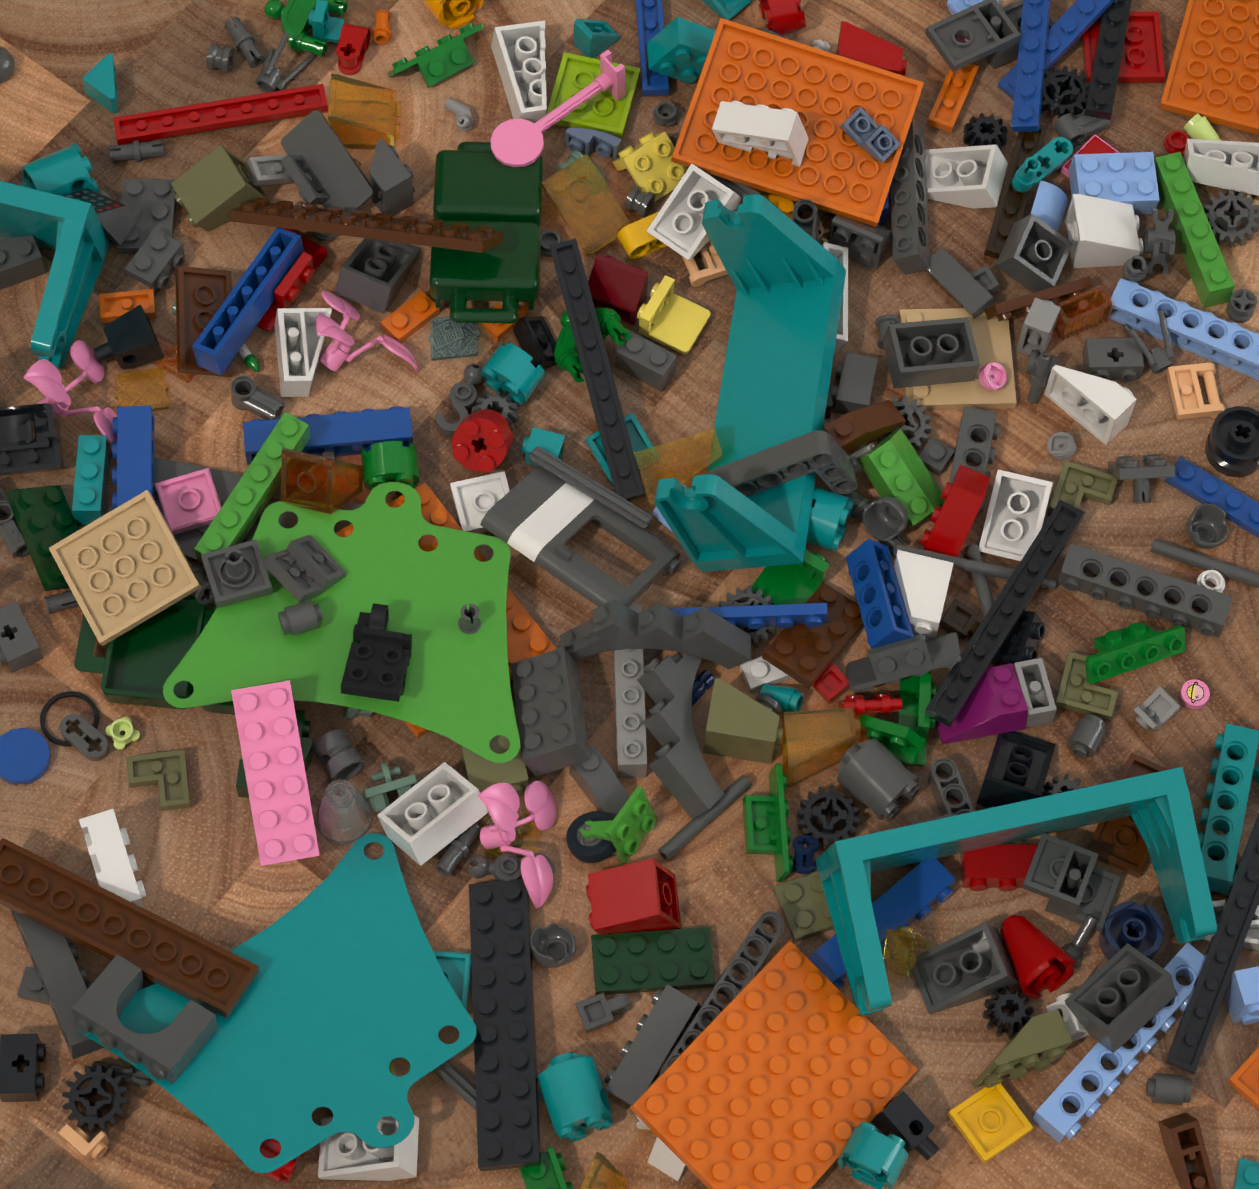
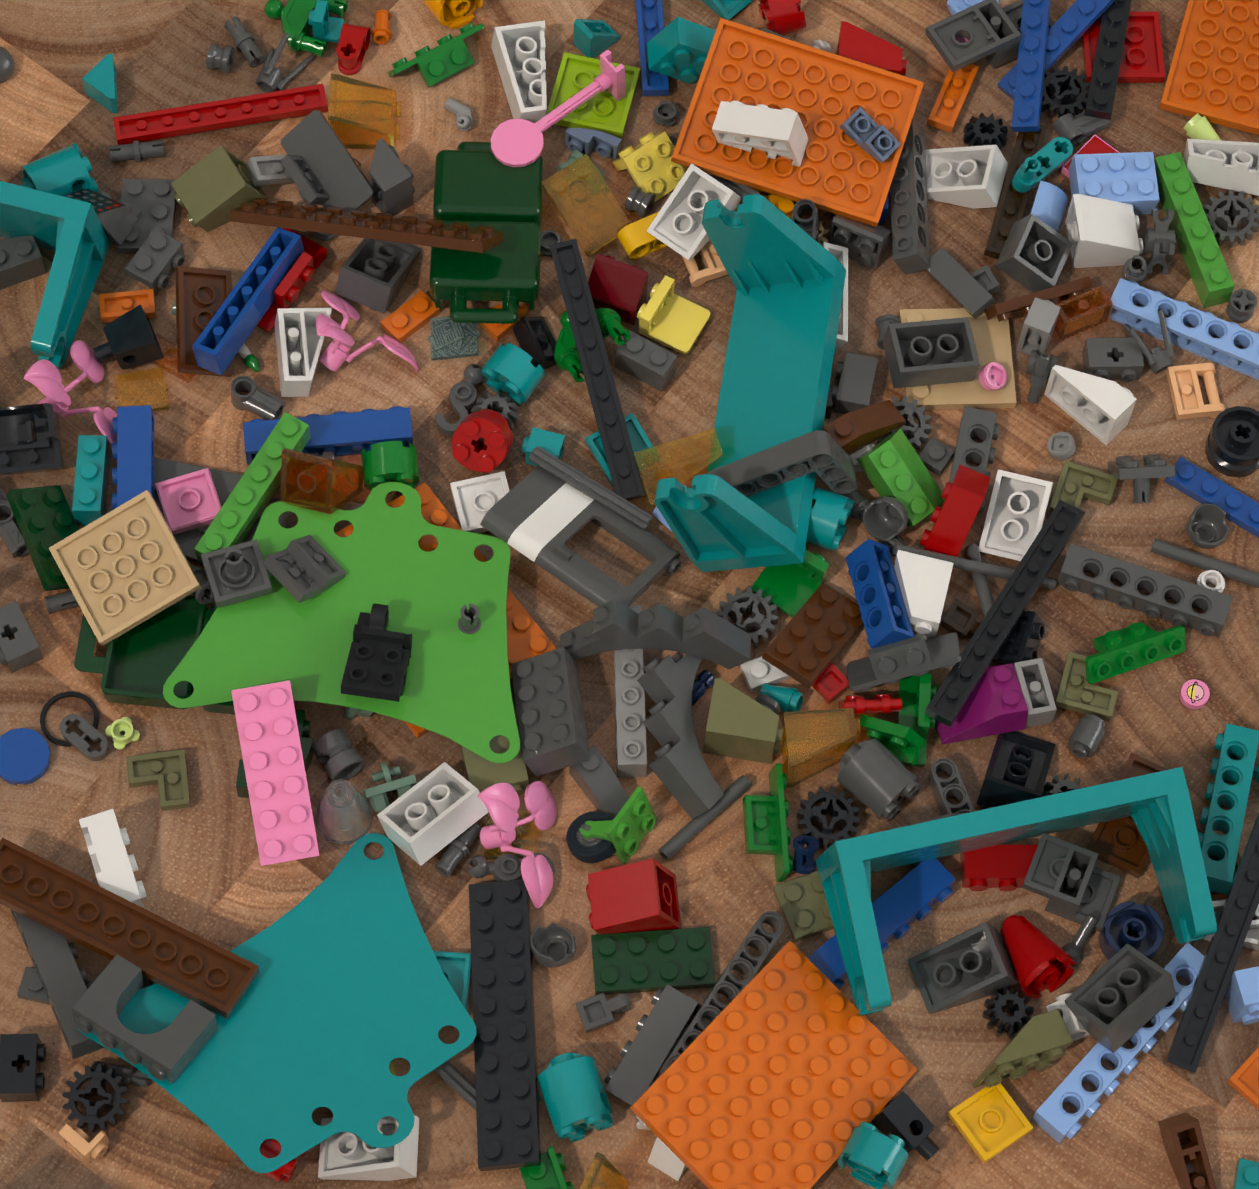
(300, 618): dark grey brick -> none
(760, 615): blue plate -> none
(899, 947): clear yellow bracket -> none
(1156, 710): light grey bracket -> none
(1169, 1089): dark grey brick -> none
(1175, 142): red plate -> none

